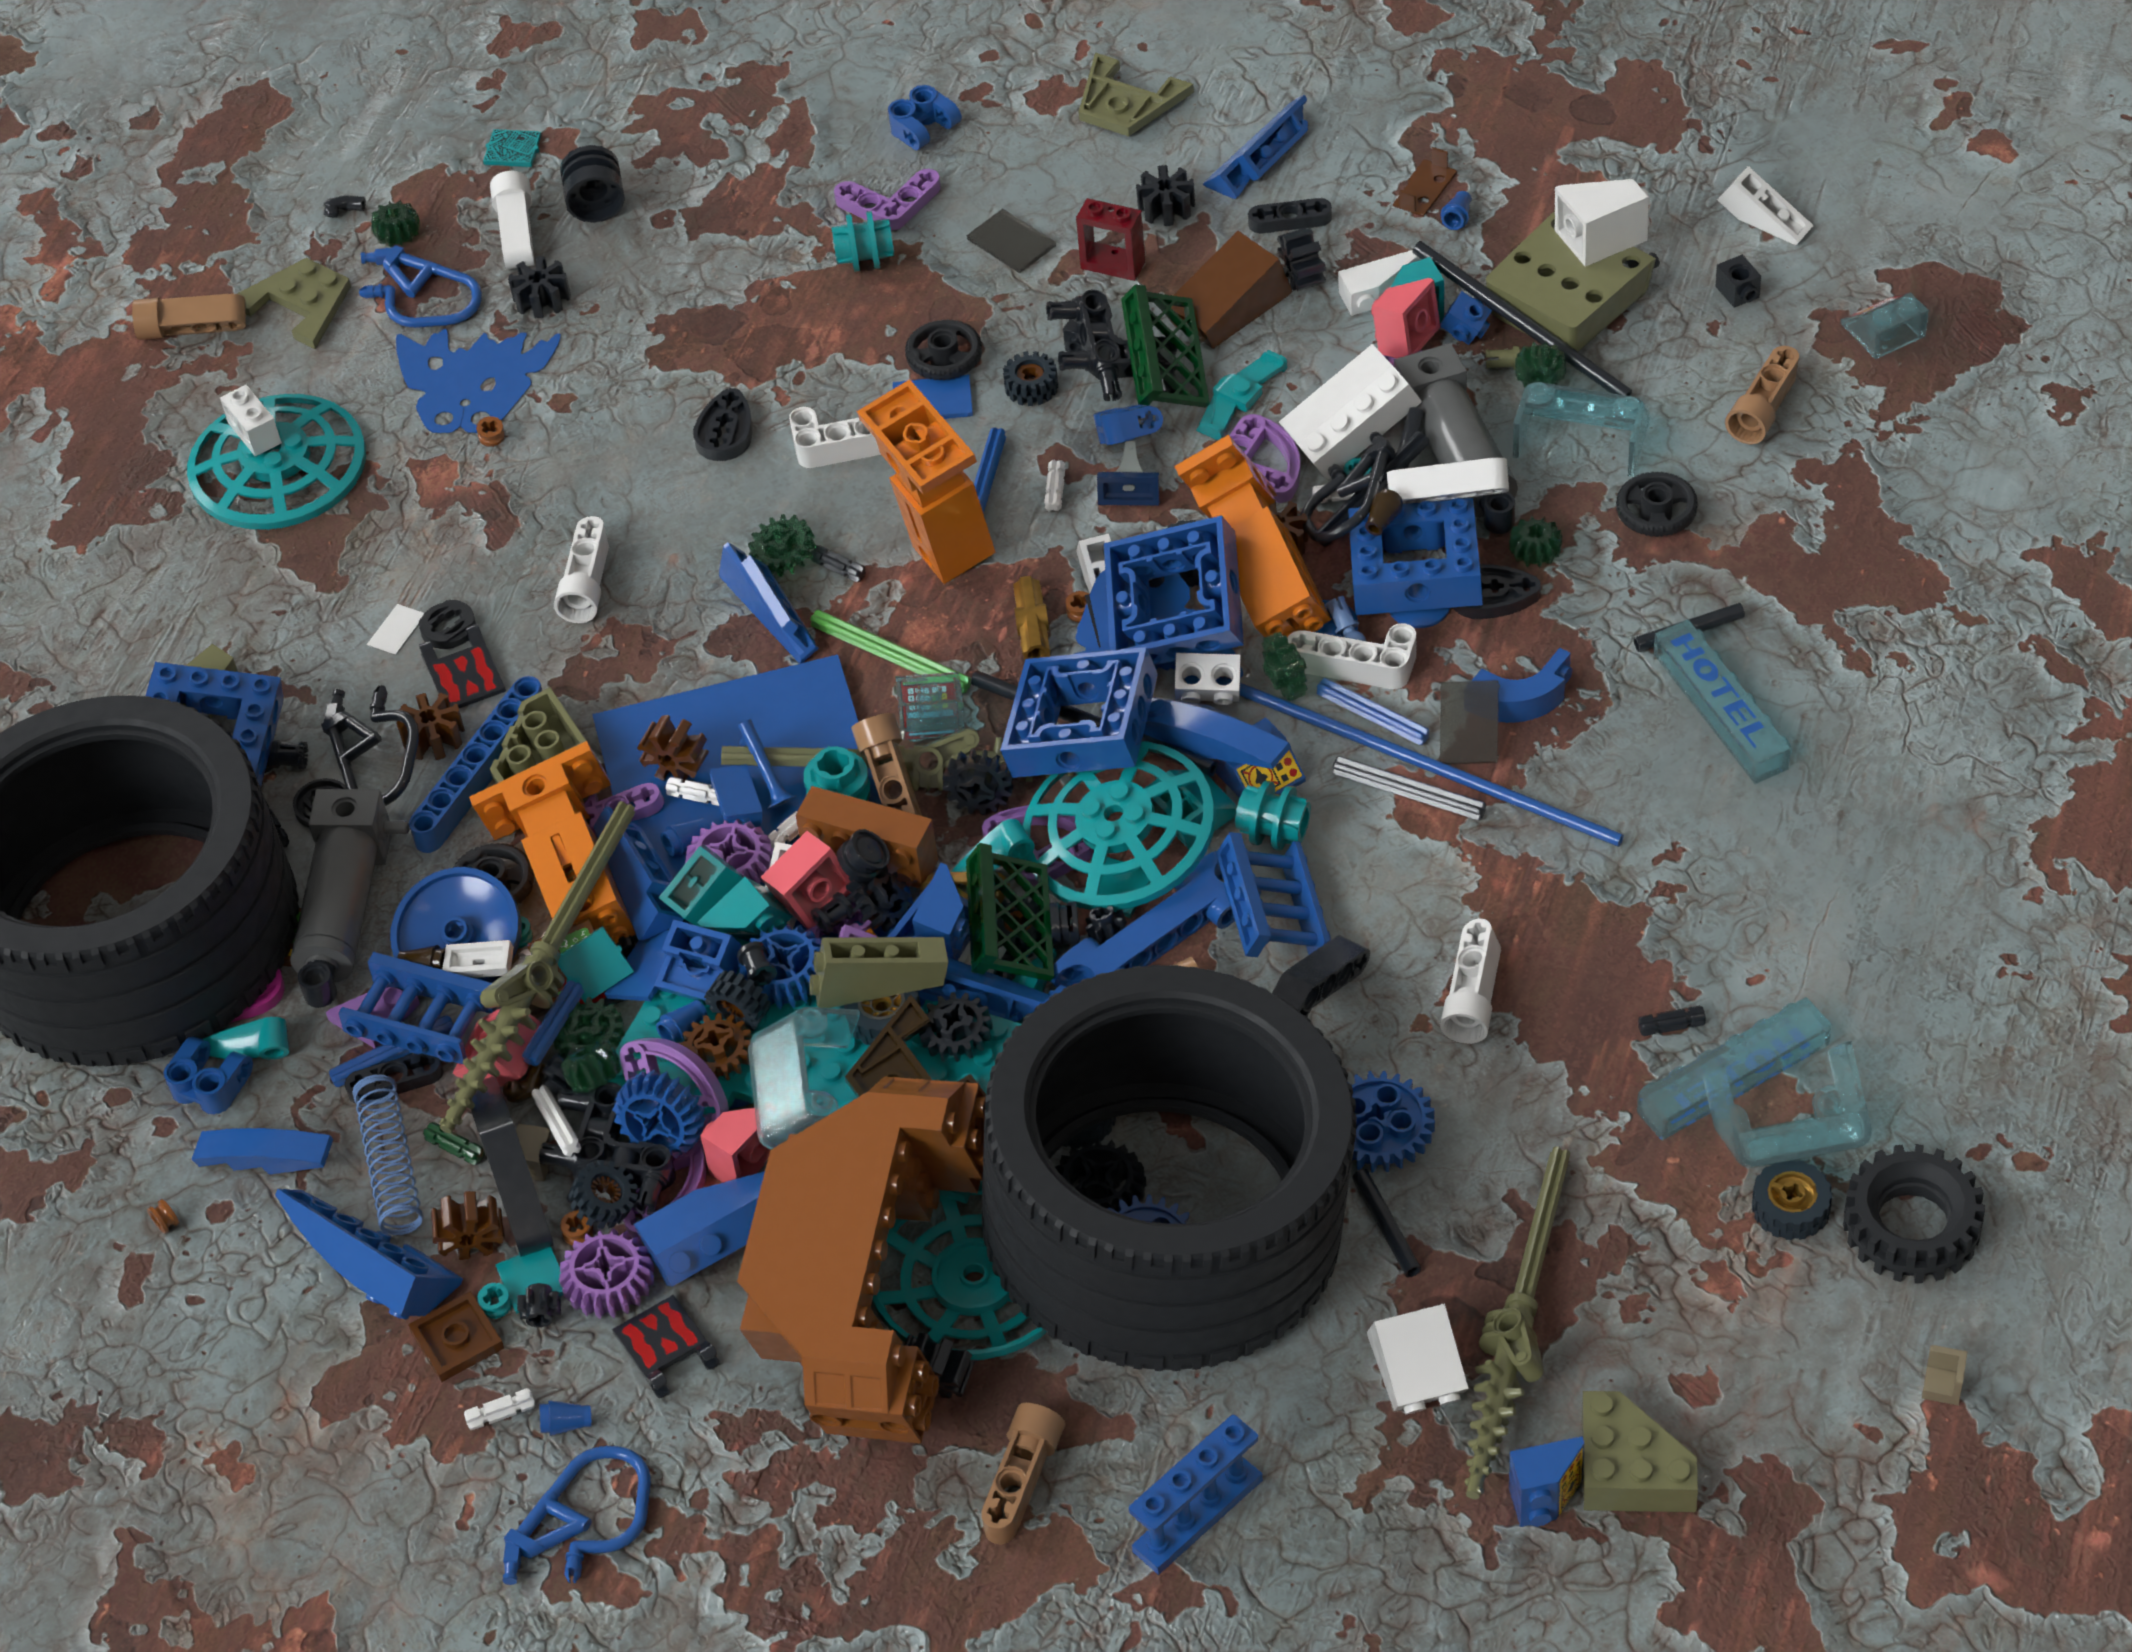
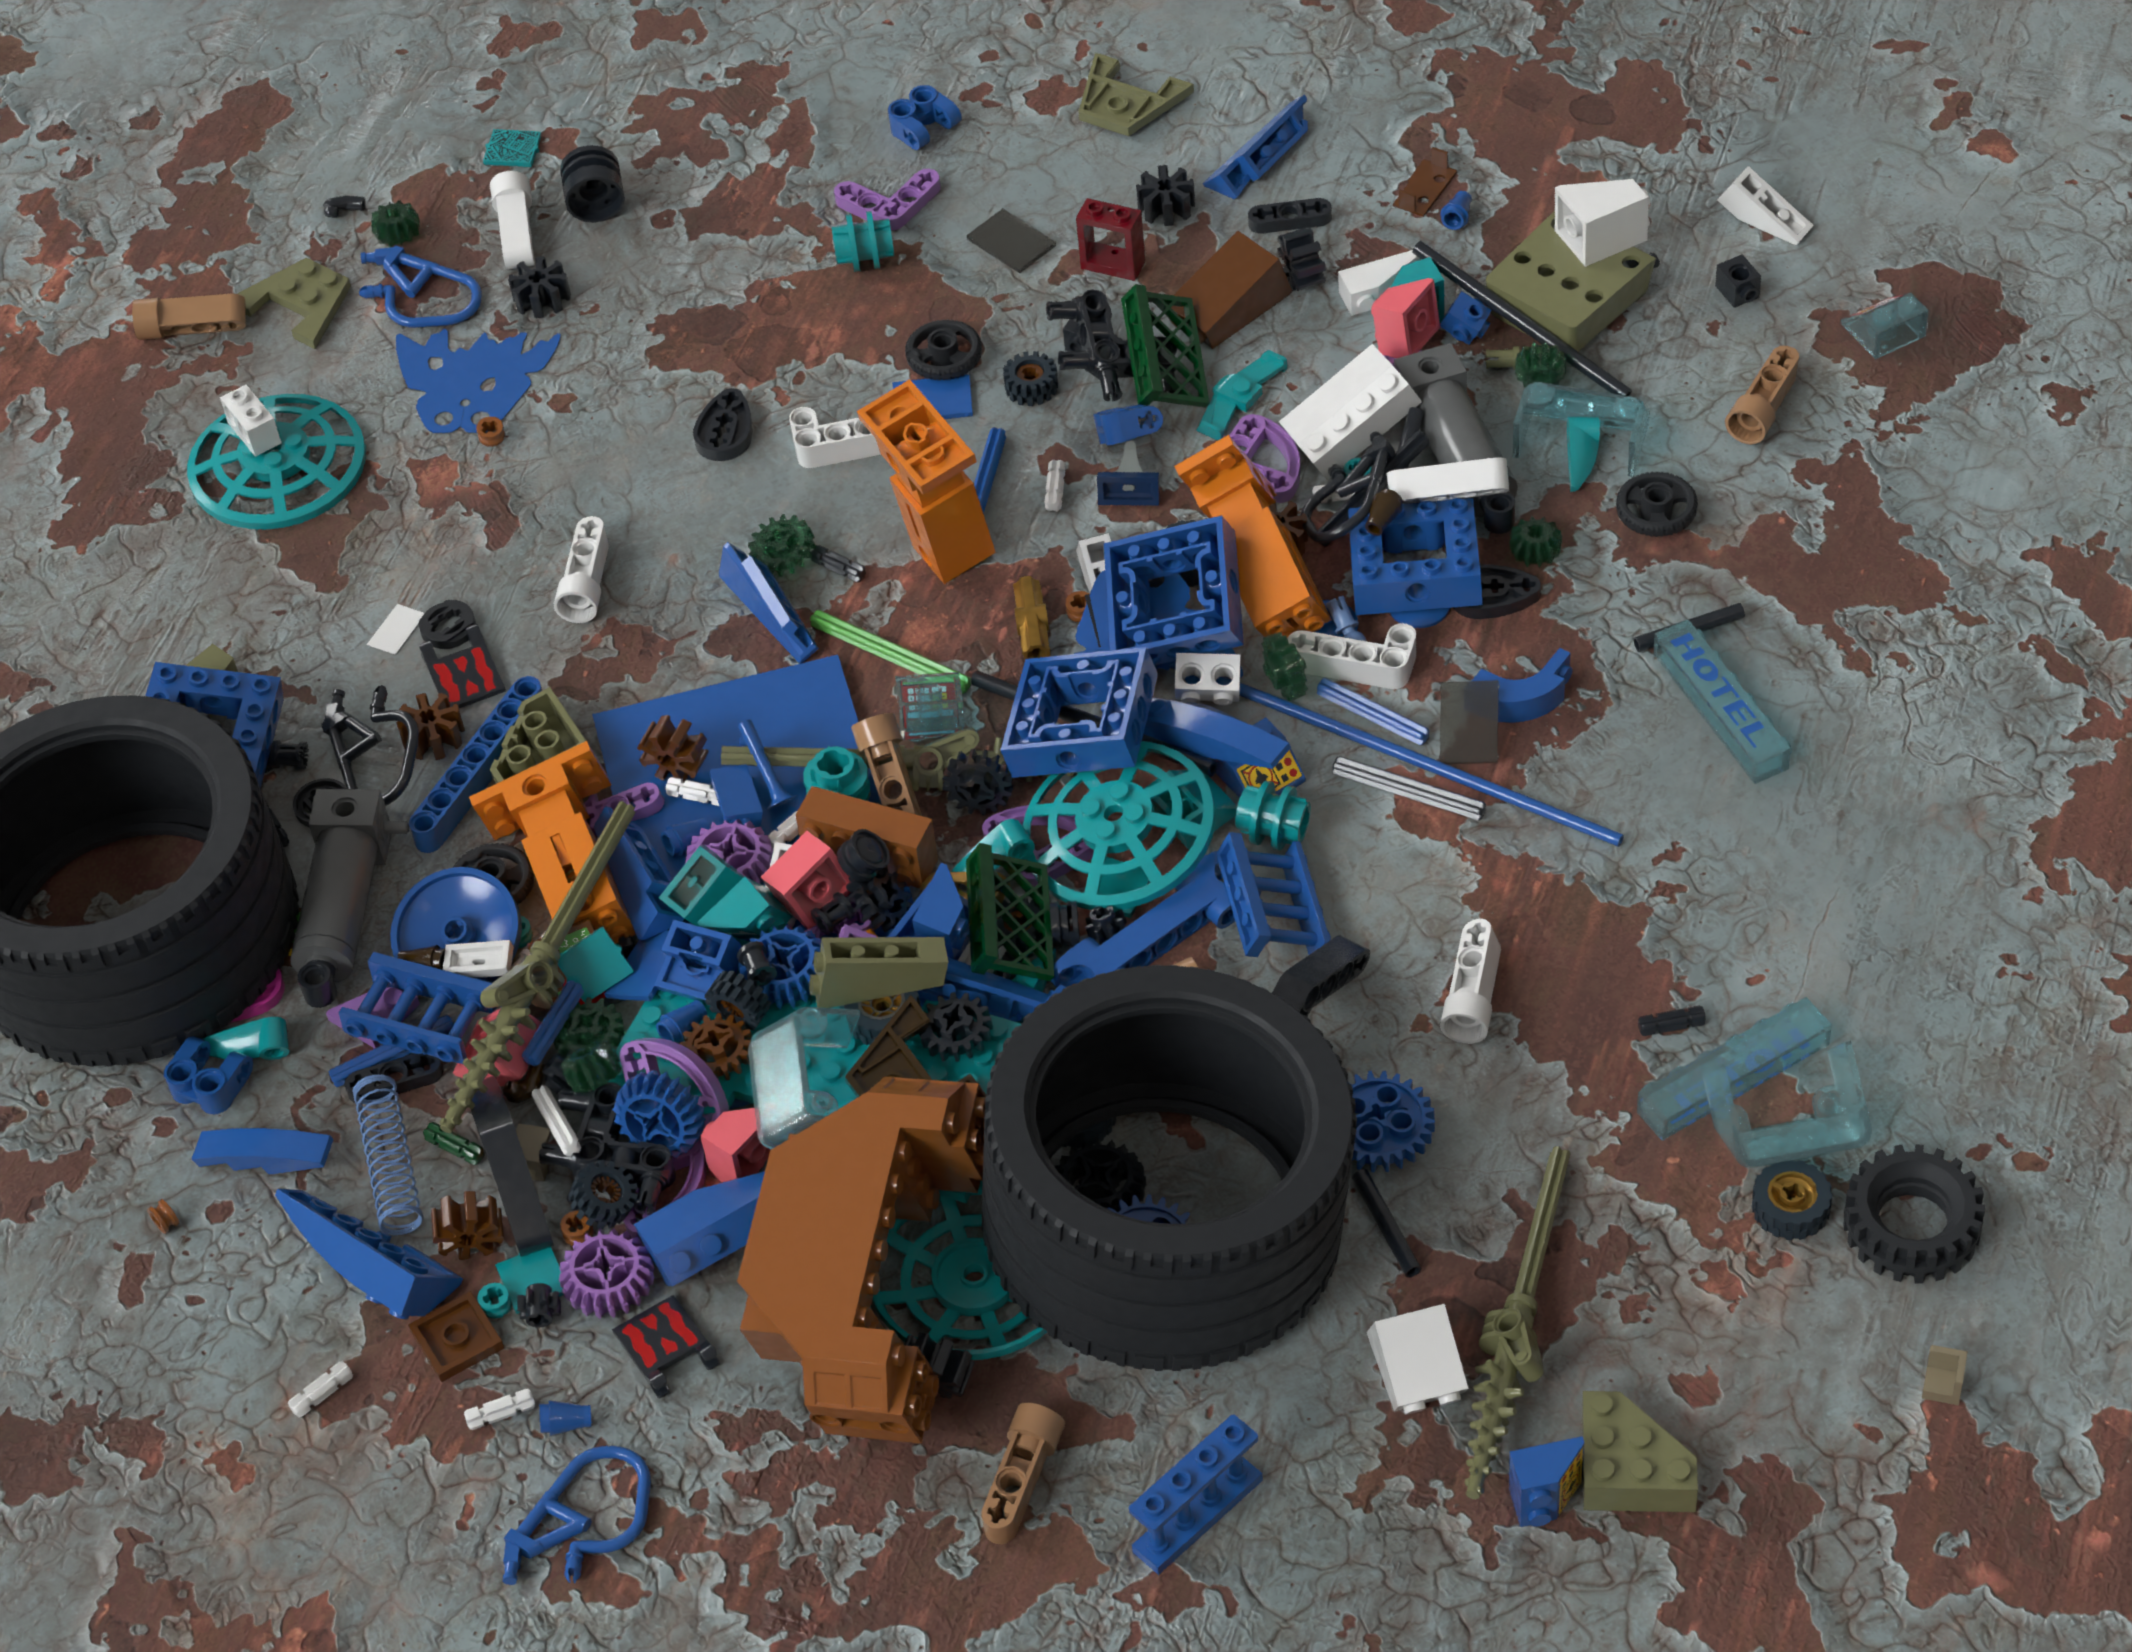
(320, 1389): none -> white axle
(1582, 448): none -> teal piece

